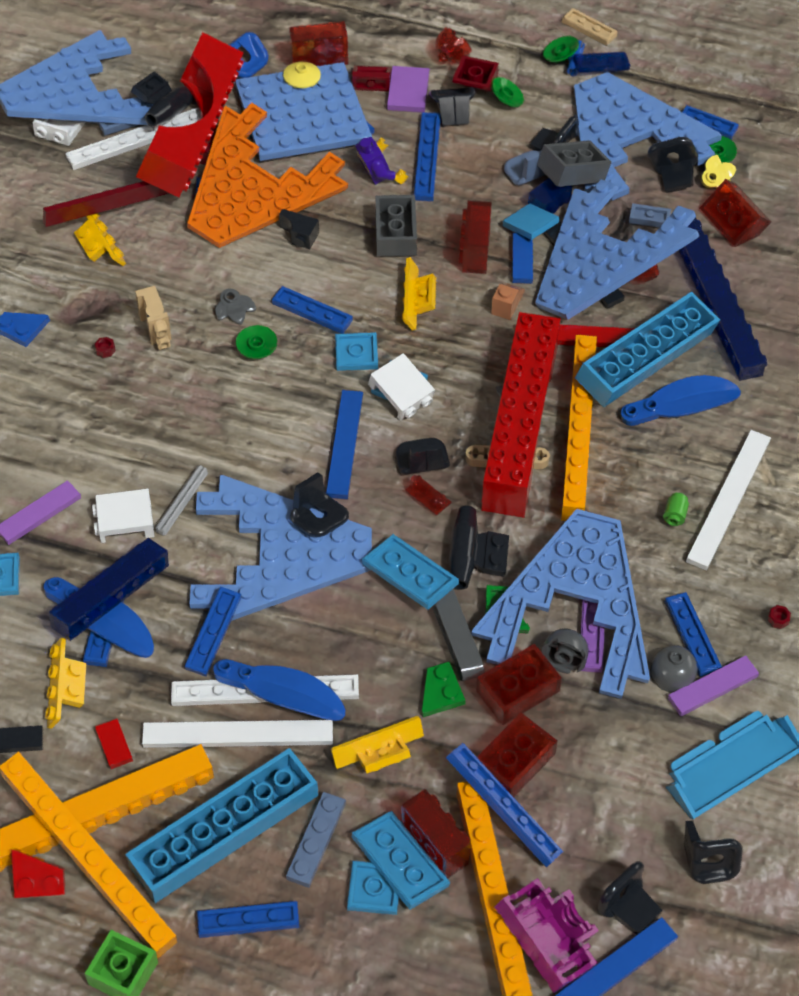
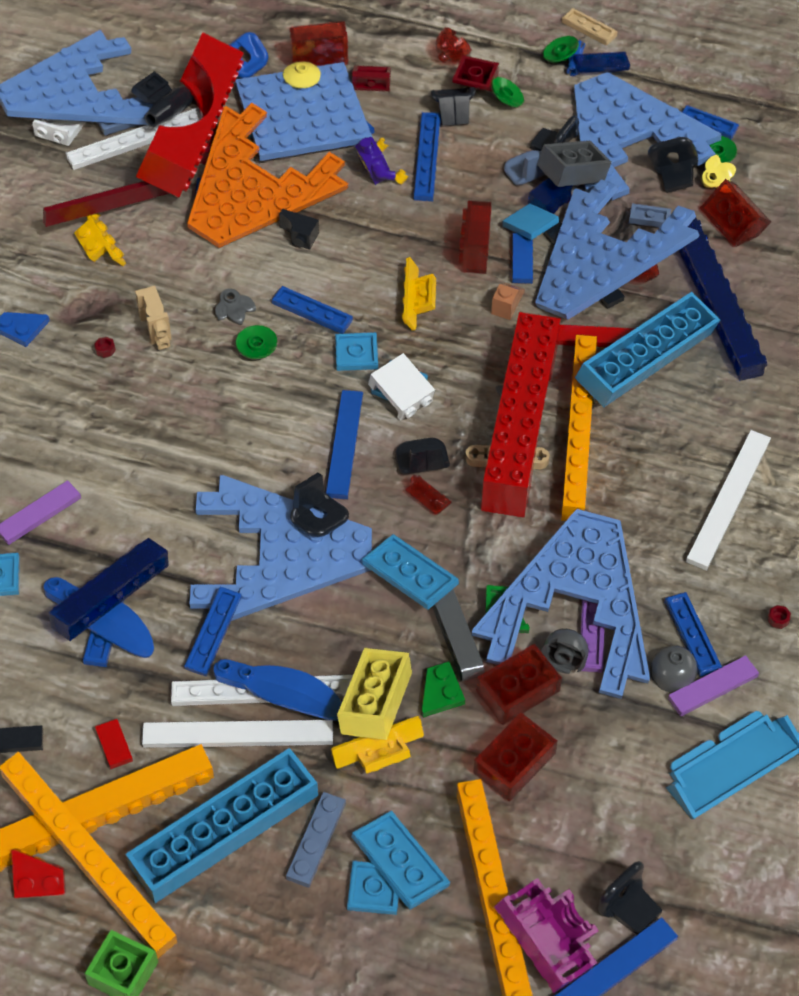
(66, 683): yellow bracket -> none
(123, 513): white panel -> none
(181, 500): light grey axle -> none
(248, 919): blue tile -> none
(374, 694): none -> light yellow brick
(396, 225): dark grey brick -> none
(408, 89): medium lavender tile -> none
(436, 832): clear red brick -> none
(469, 549): black plate -> none
(504, 804): blue tile -> none
(676, 509): bright green brick -> none
(682, 399): blue plant -> none
(706, 871): black piece -> none

